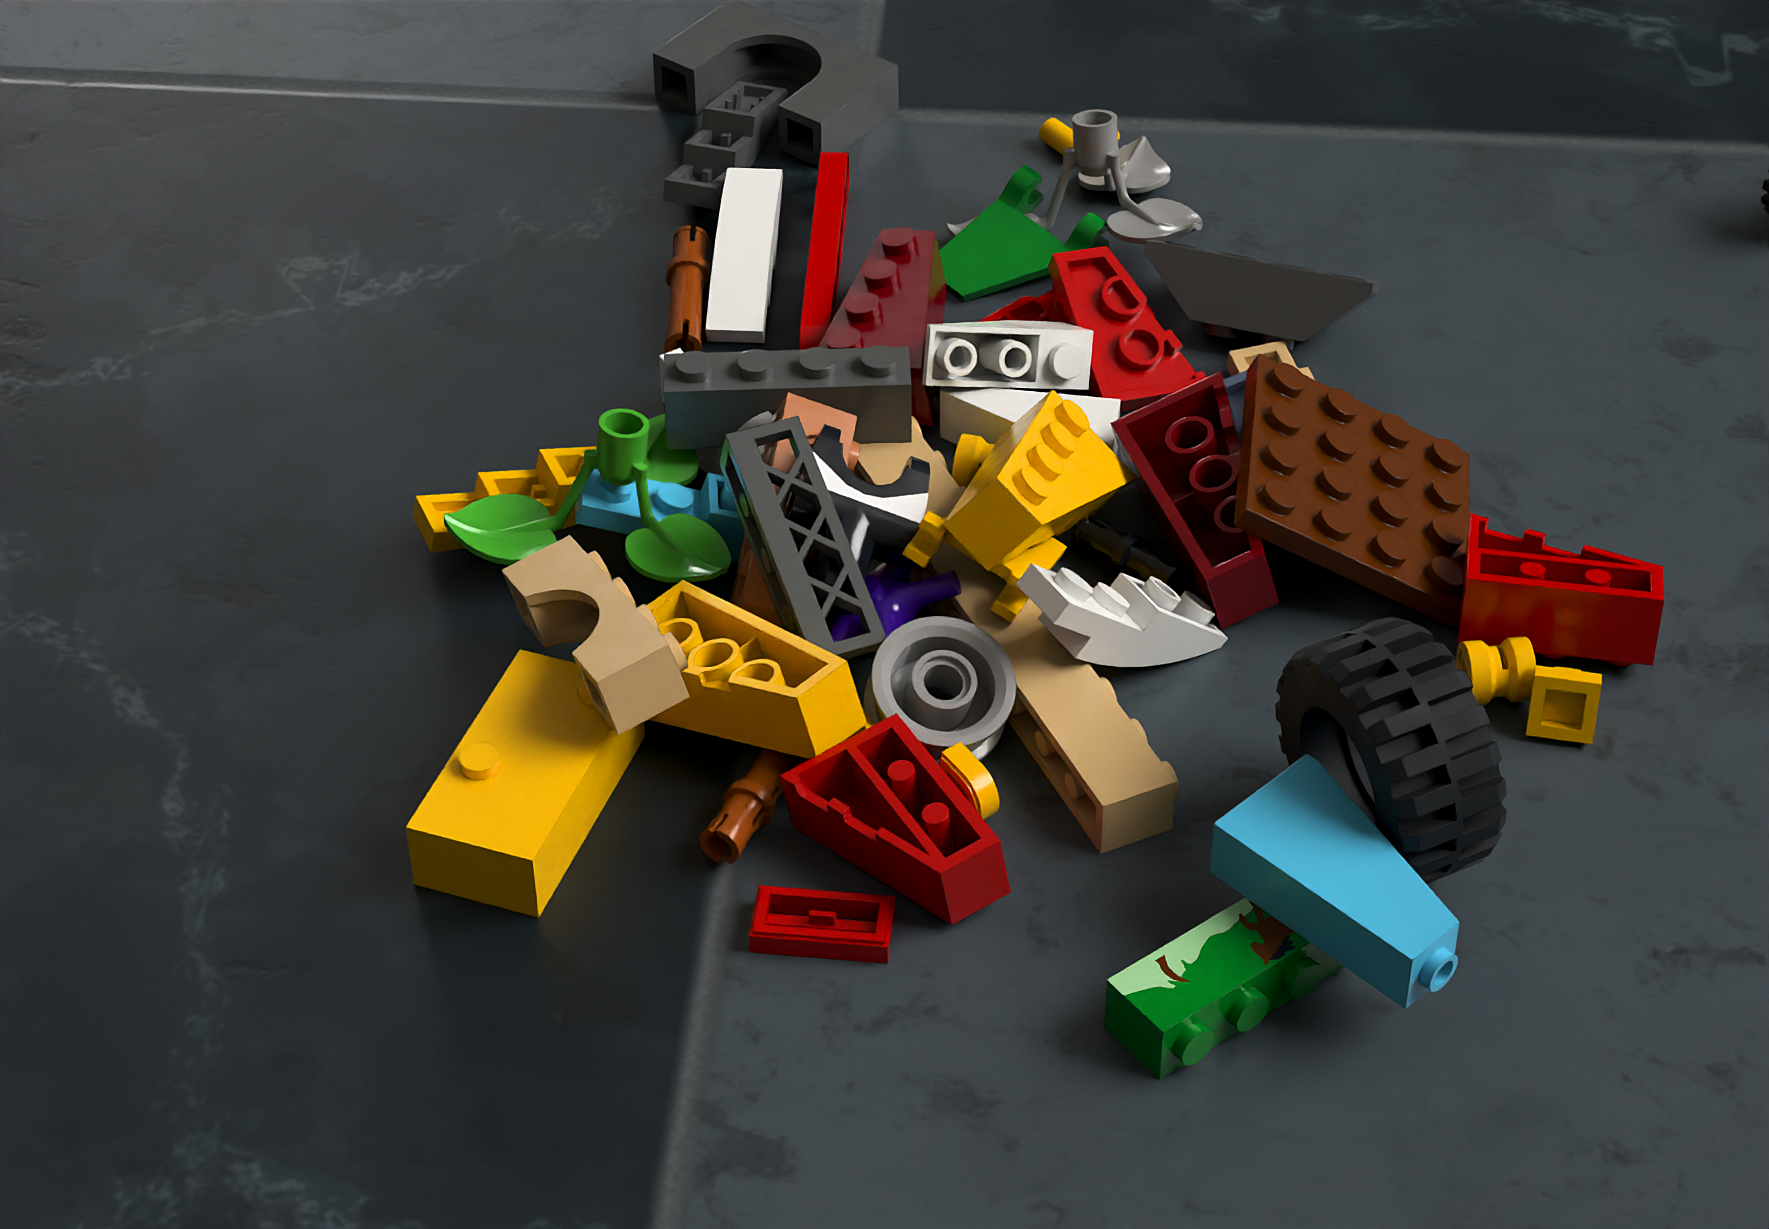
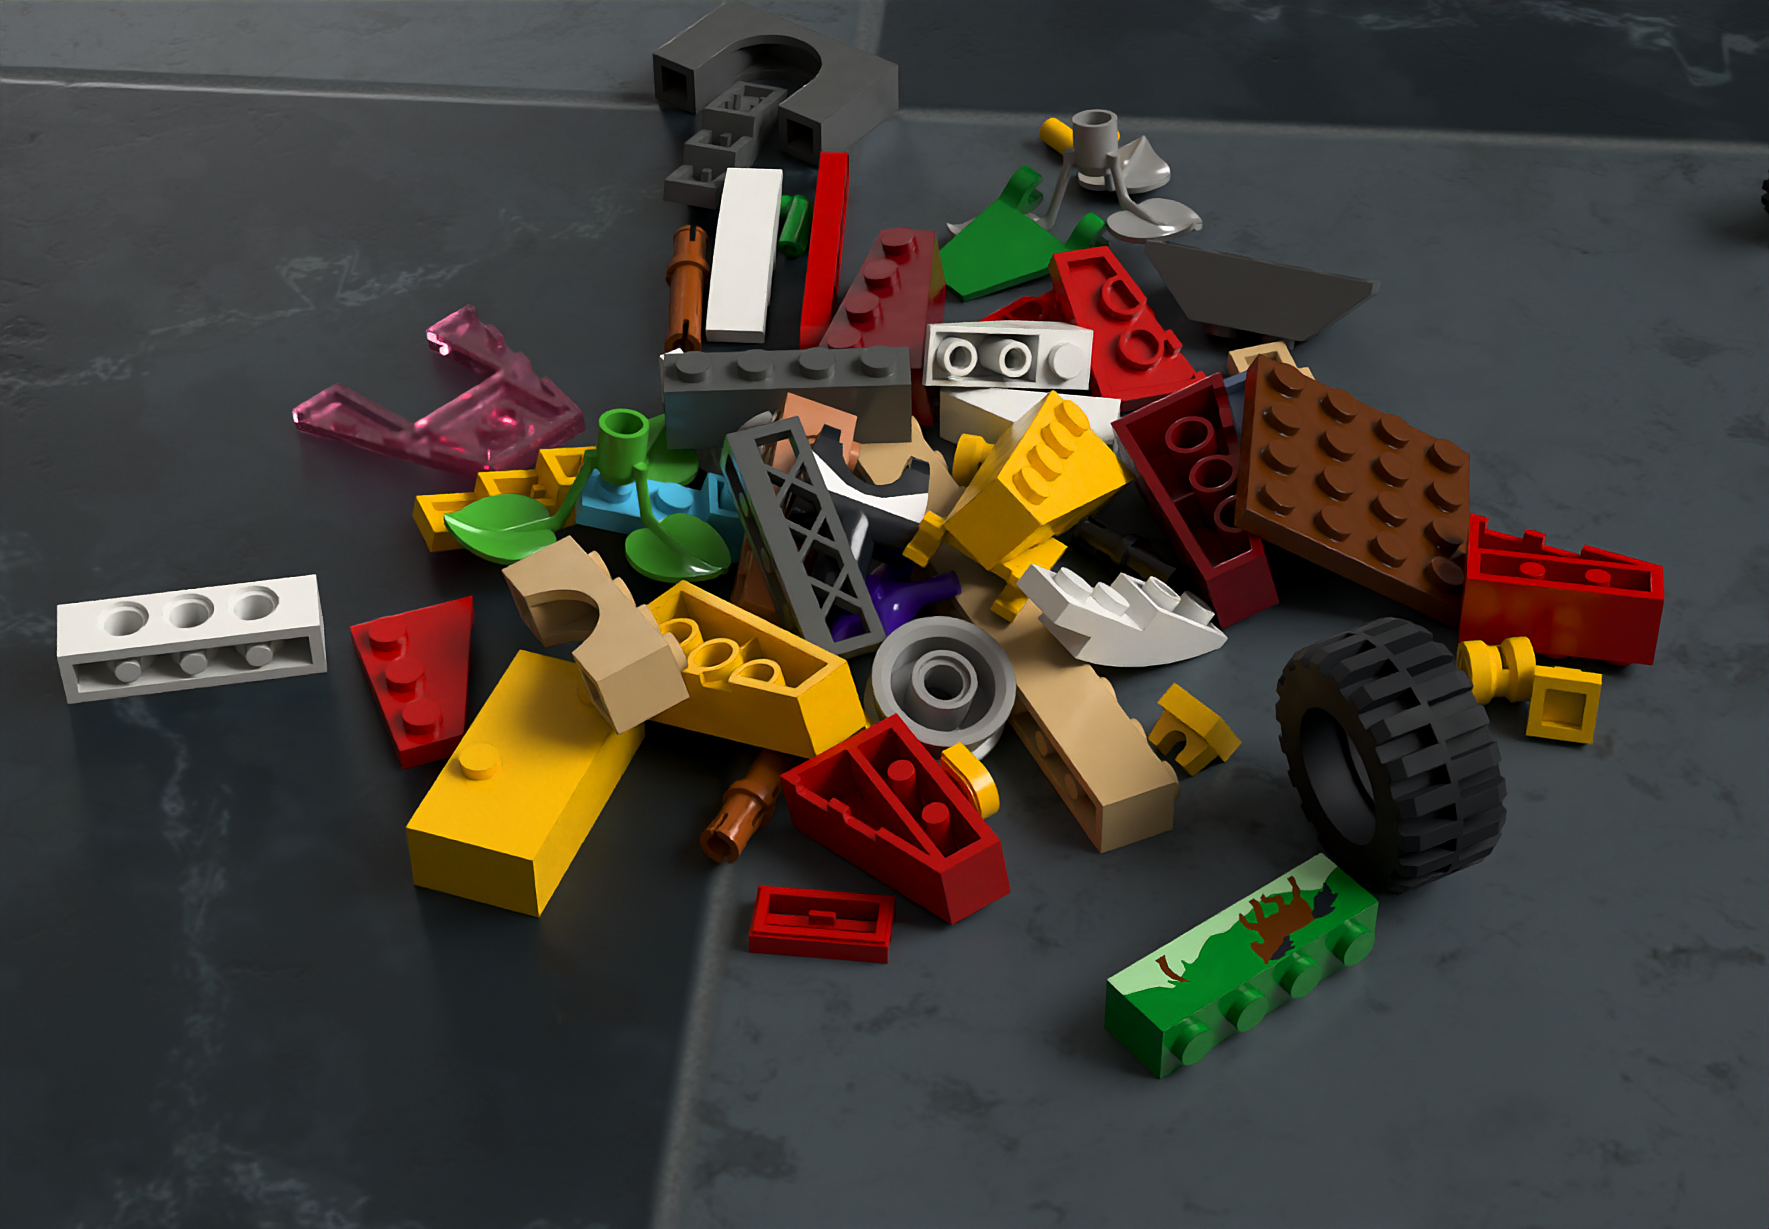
(190, 639): none -> white brick
(420, 677): none -> red wing
(483, 430): none -> clear pink wing
(797, 218): none -> green arm
(1193, 722): none -> yellow tile
(1336, 882): medium azure slope -> none

